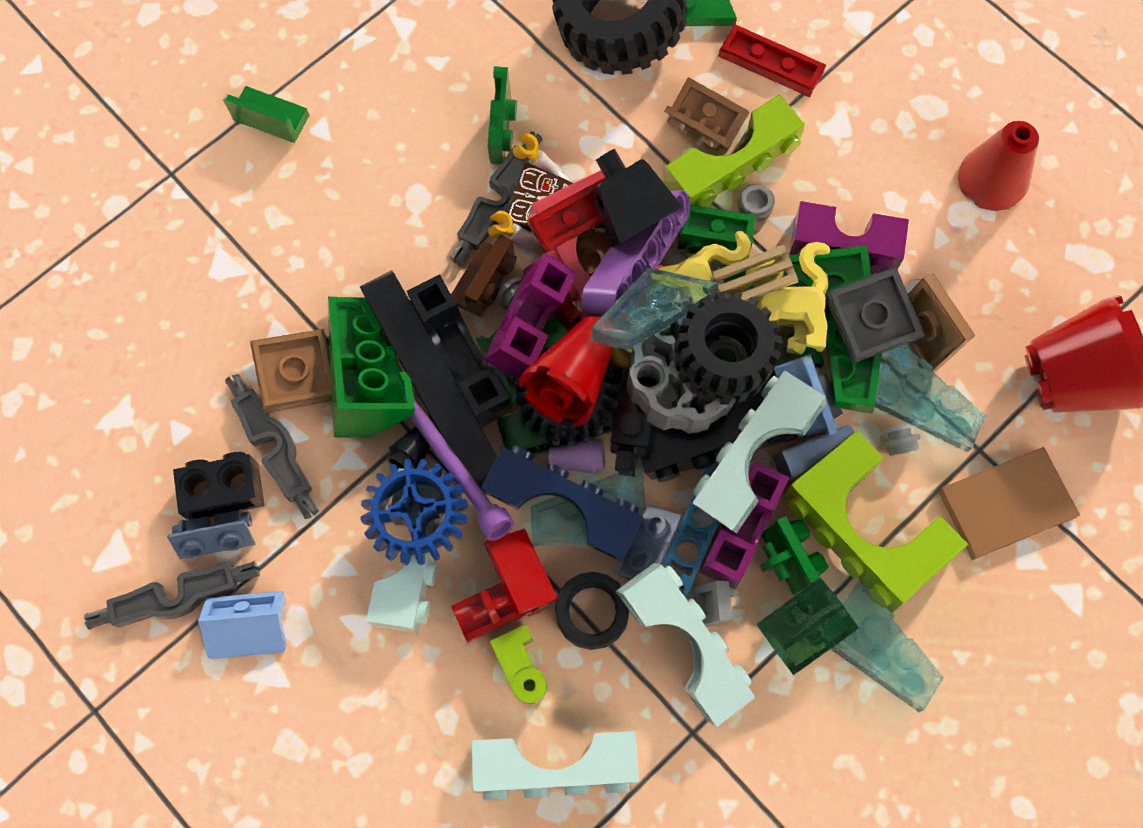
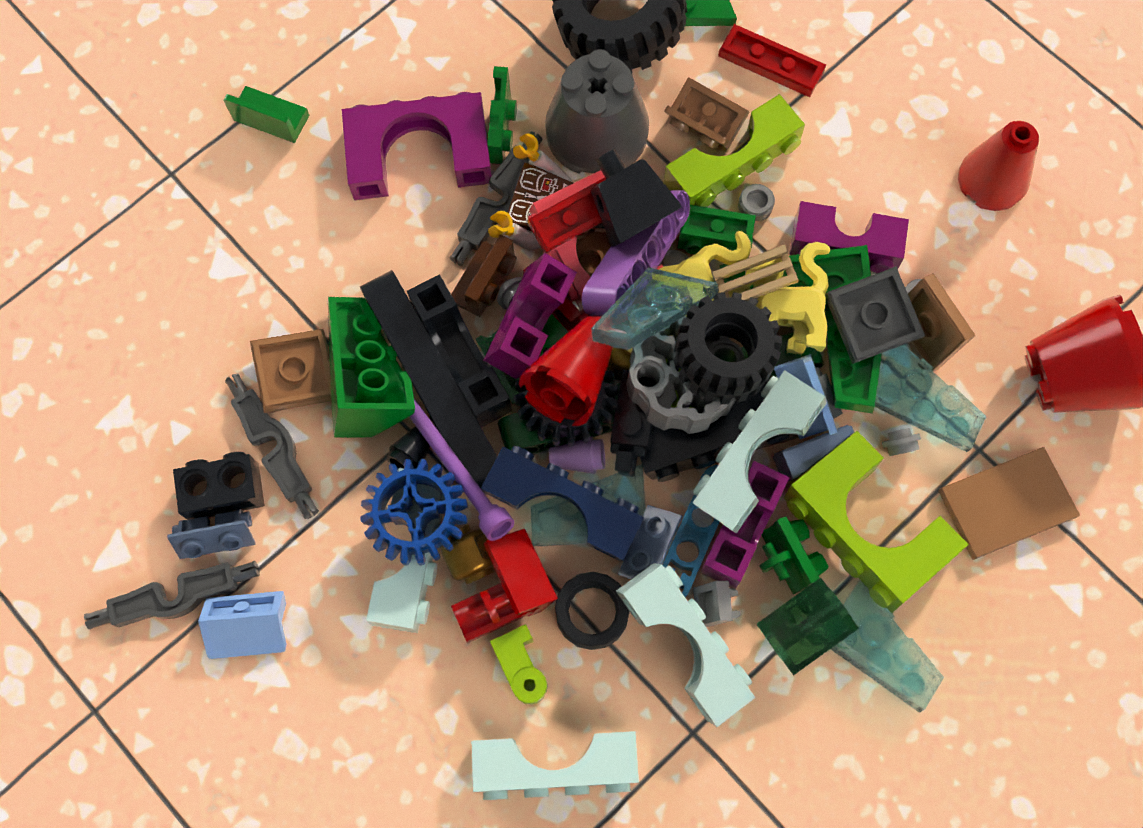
(374, 128): none -> magenta arch
(469, 556): none -> pearl gold head
(596, 112): none -> dark grey cone

